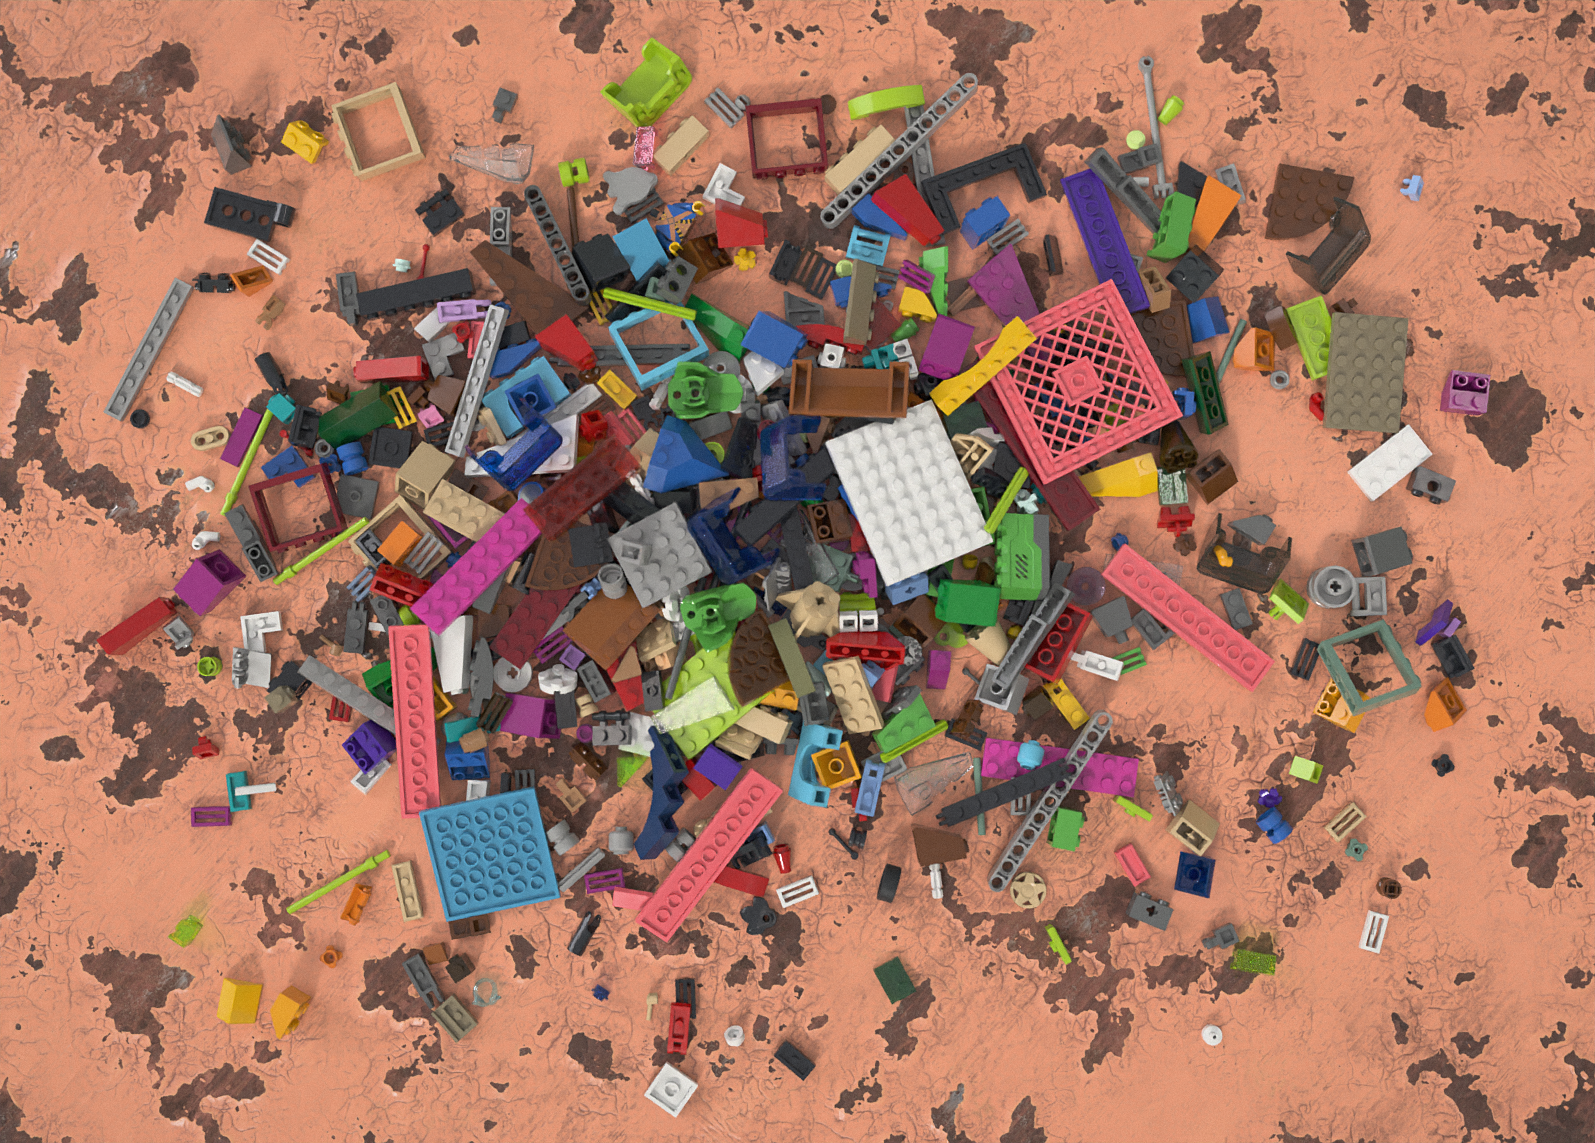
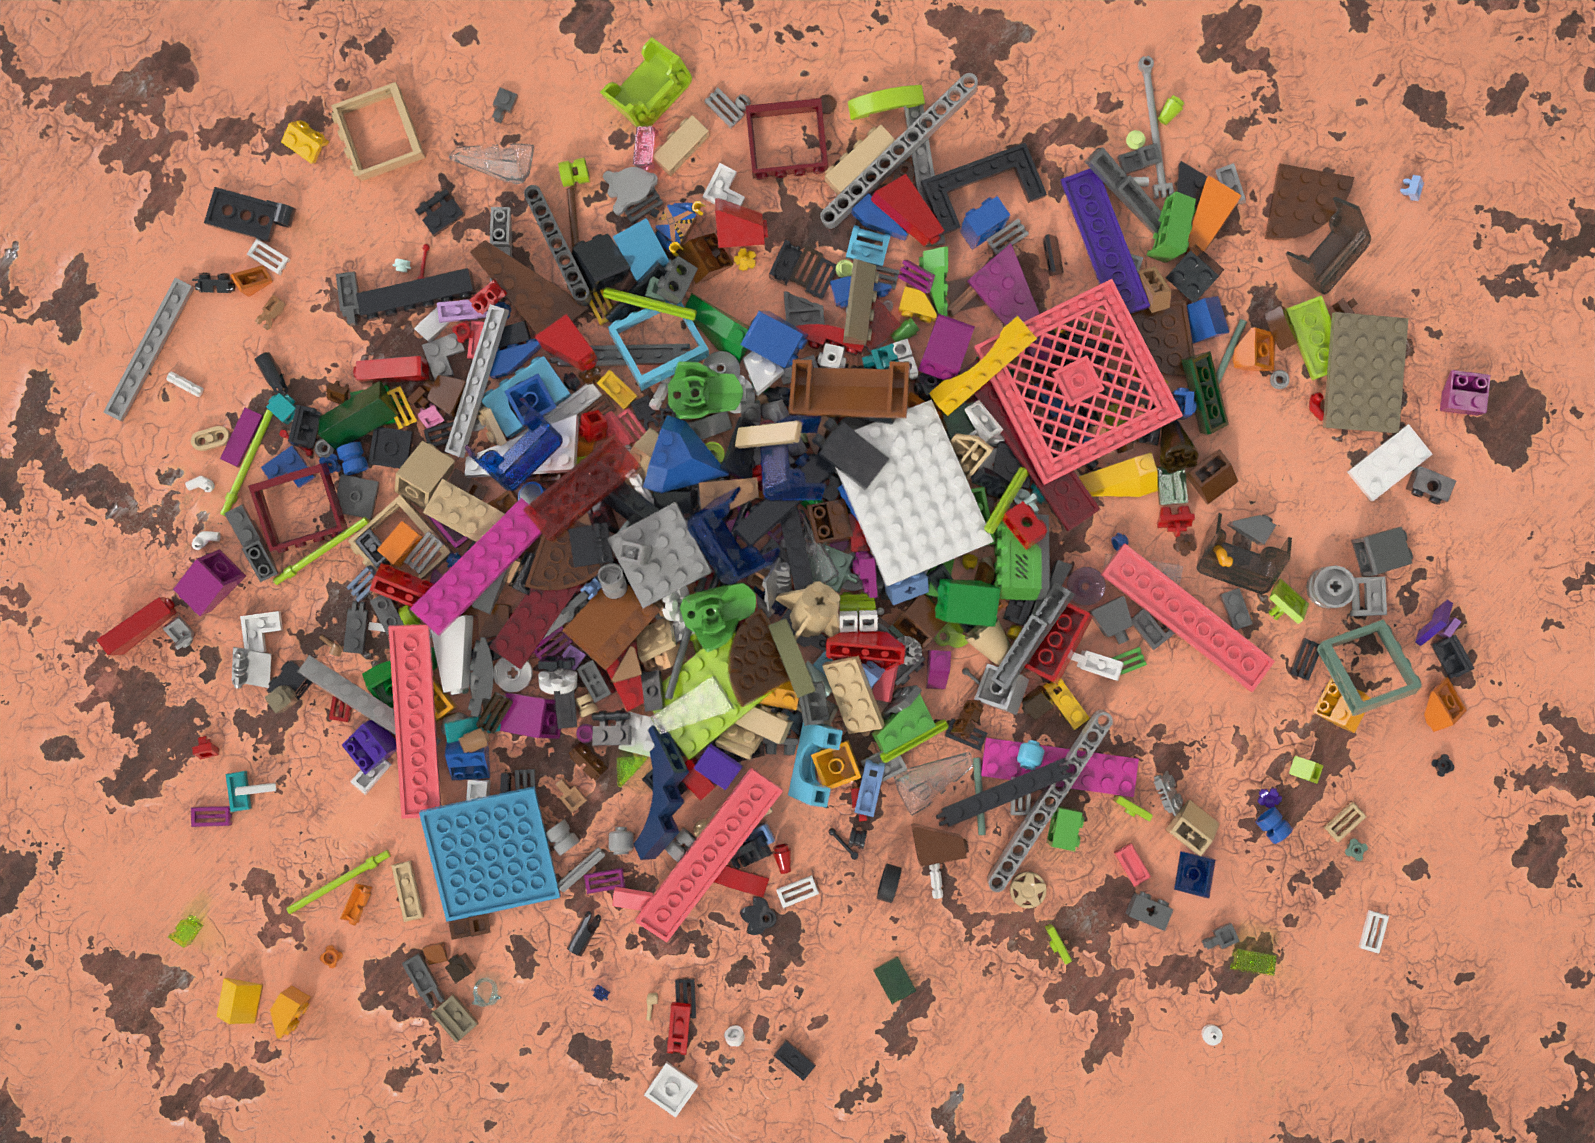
(140, 418): black plate -> none
(206, 668): lime wheel -> none
(230, 146): dark grey slope -> none
(488, 295): none -> red hips
(552, 663): none -> black plate
(768, 434): none -> tan tile
(850, 453): none -> black tile
(983, 421): none -> white slope
(1025, 535): none -> red brick
(1385, 885): reddish brown wheel -> none

